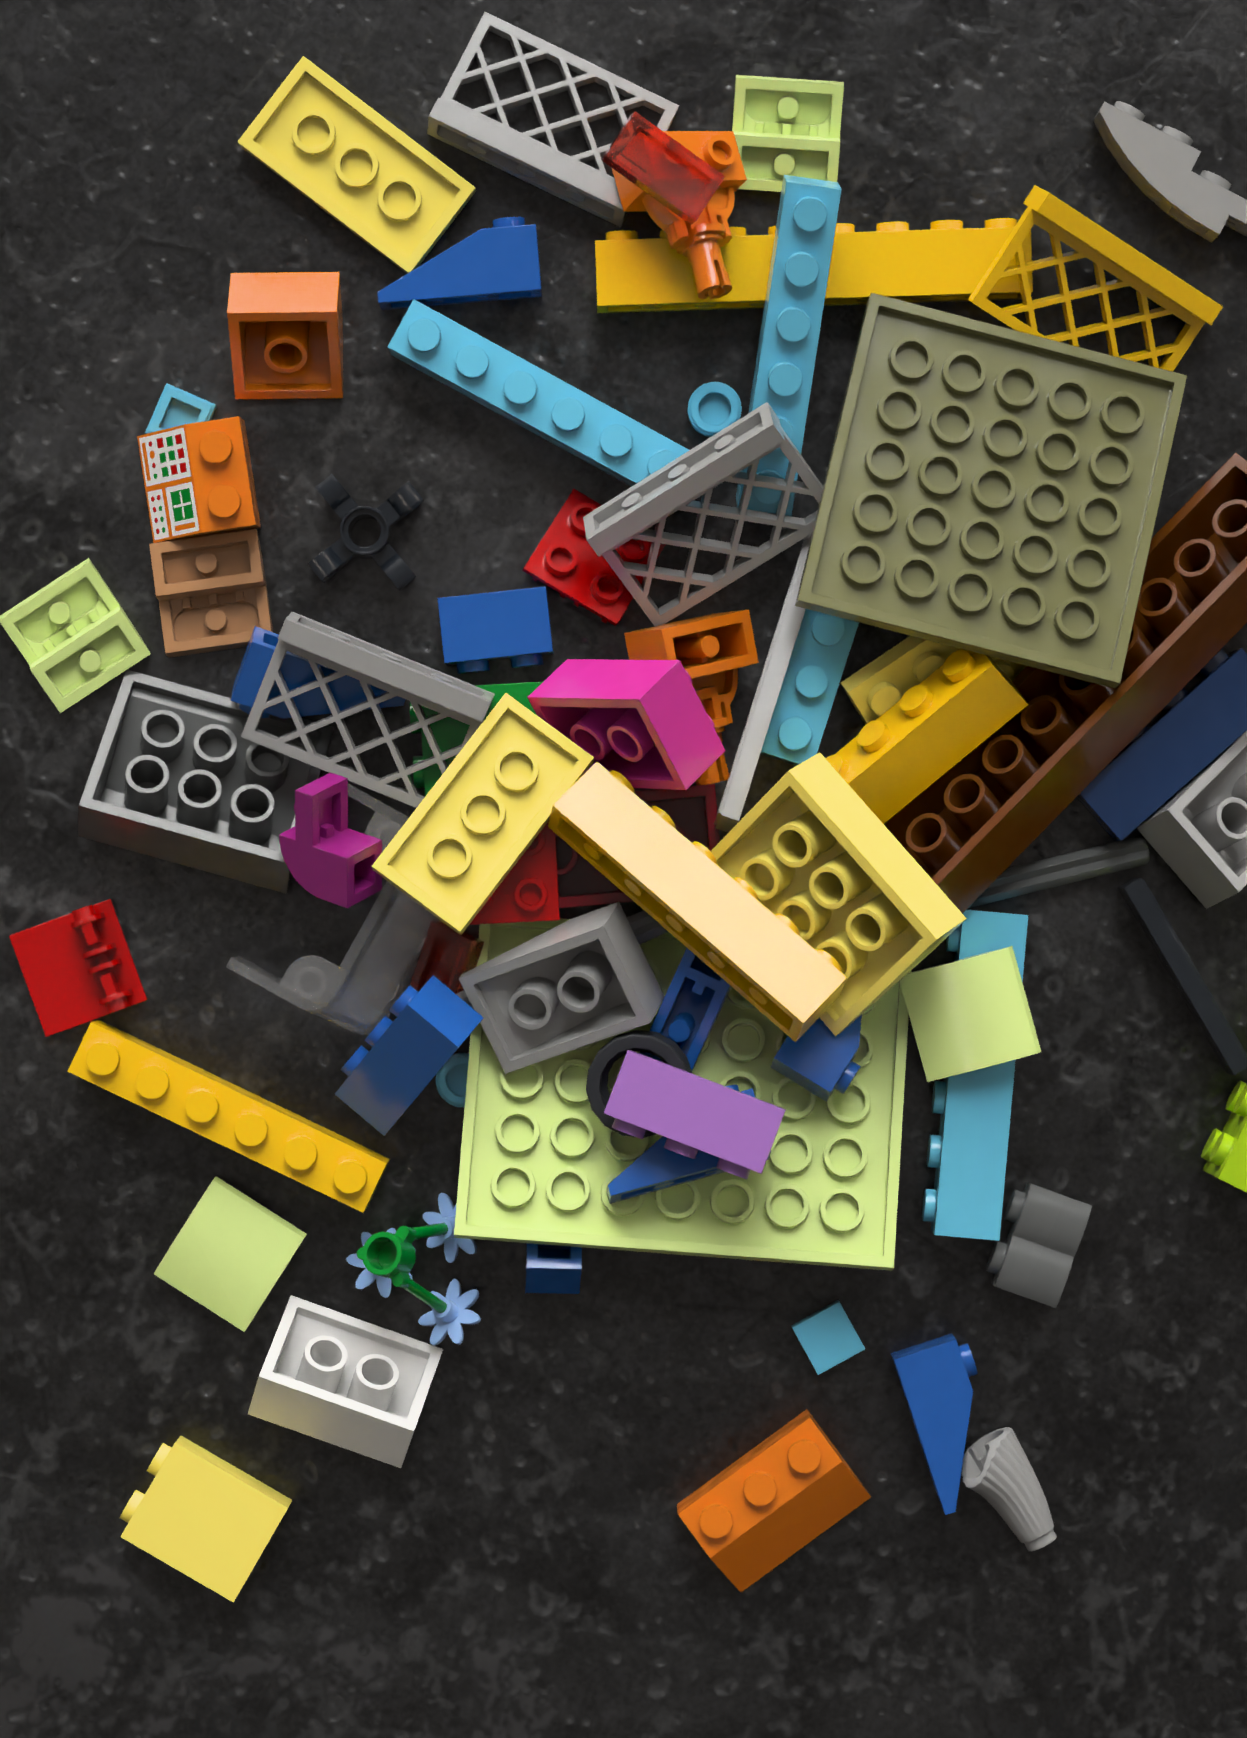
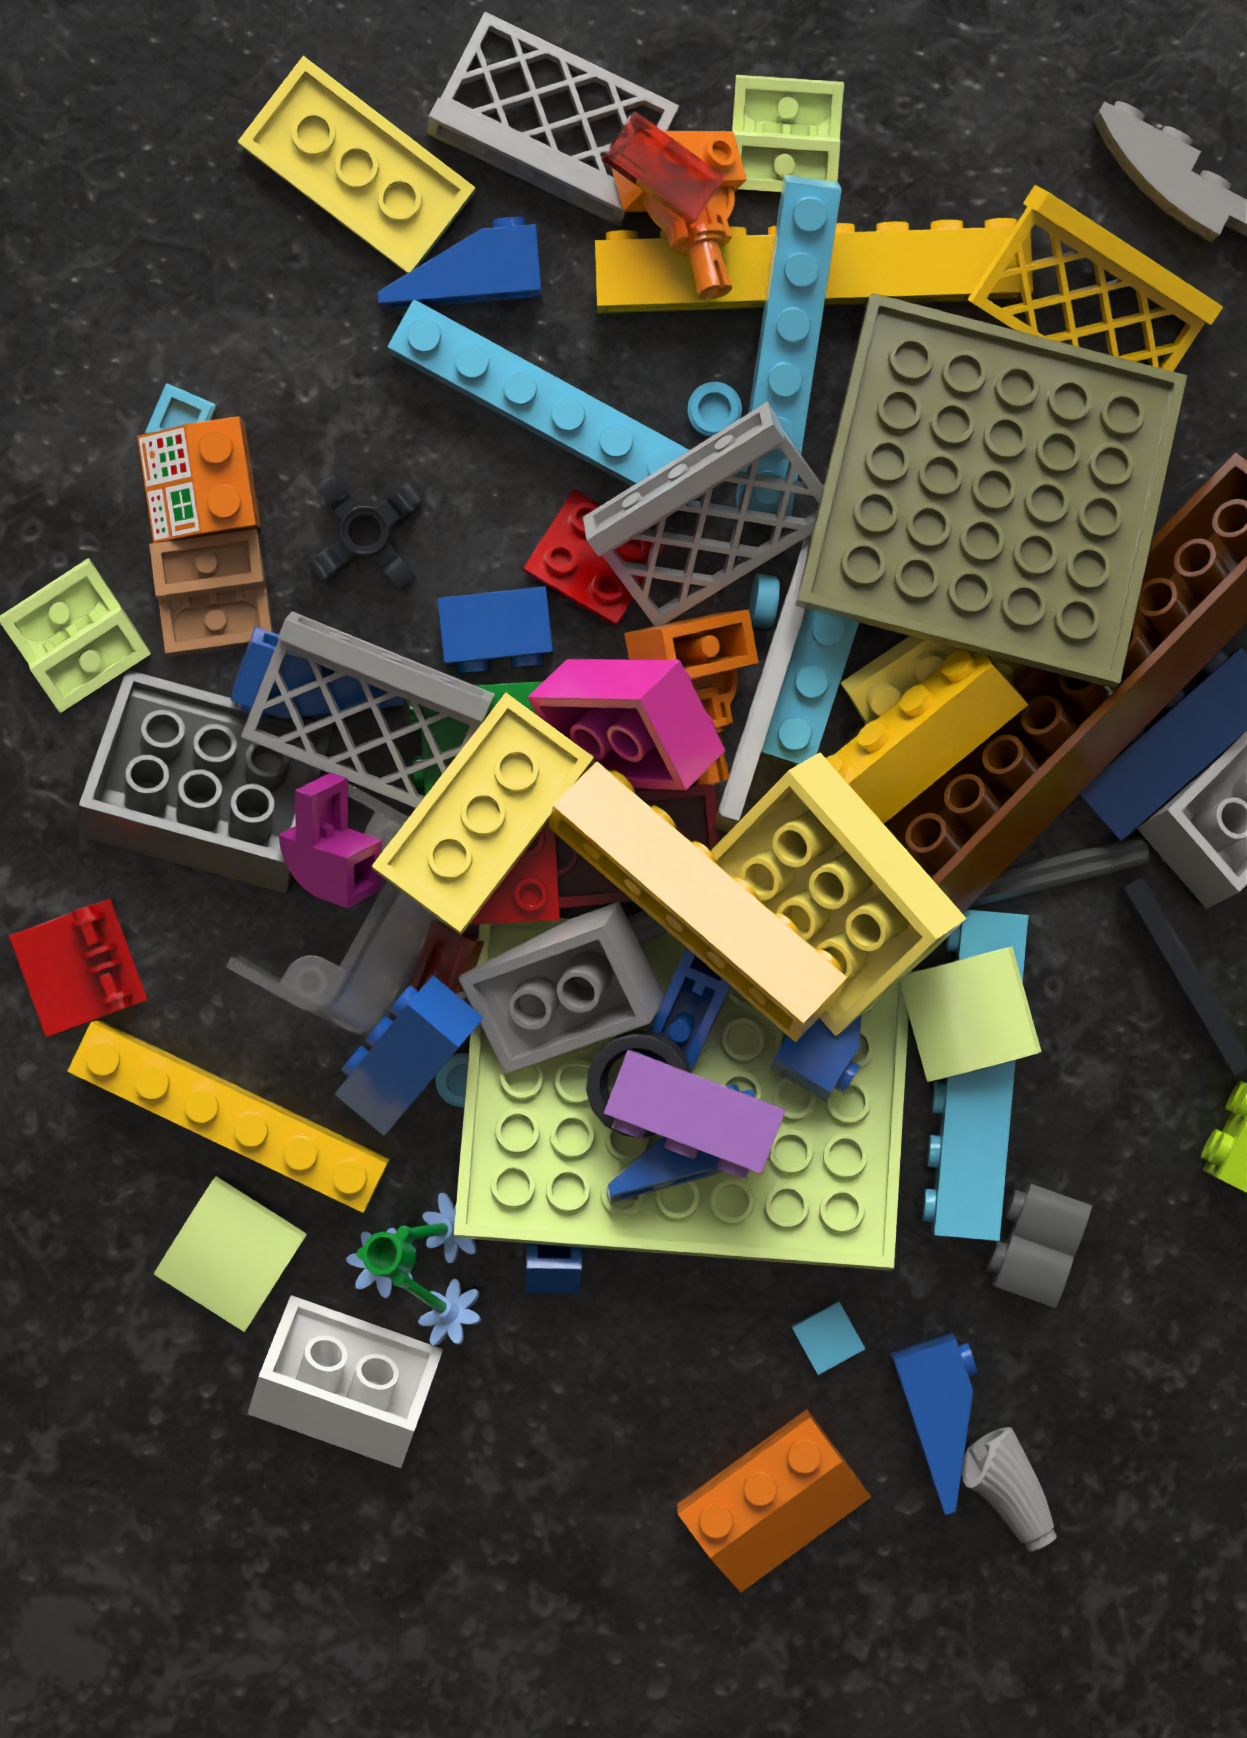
(203, 1517): light yellow brick -> none
(286, 335): orange slope -> none
(764, 600): none -> medium azure tile

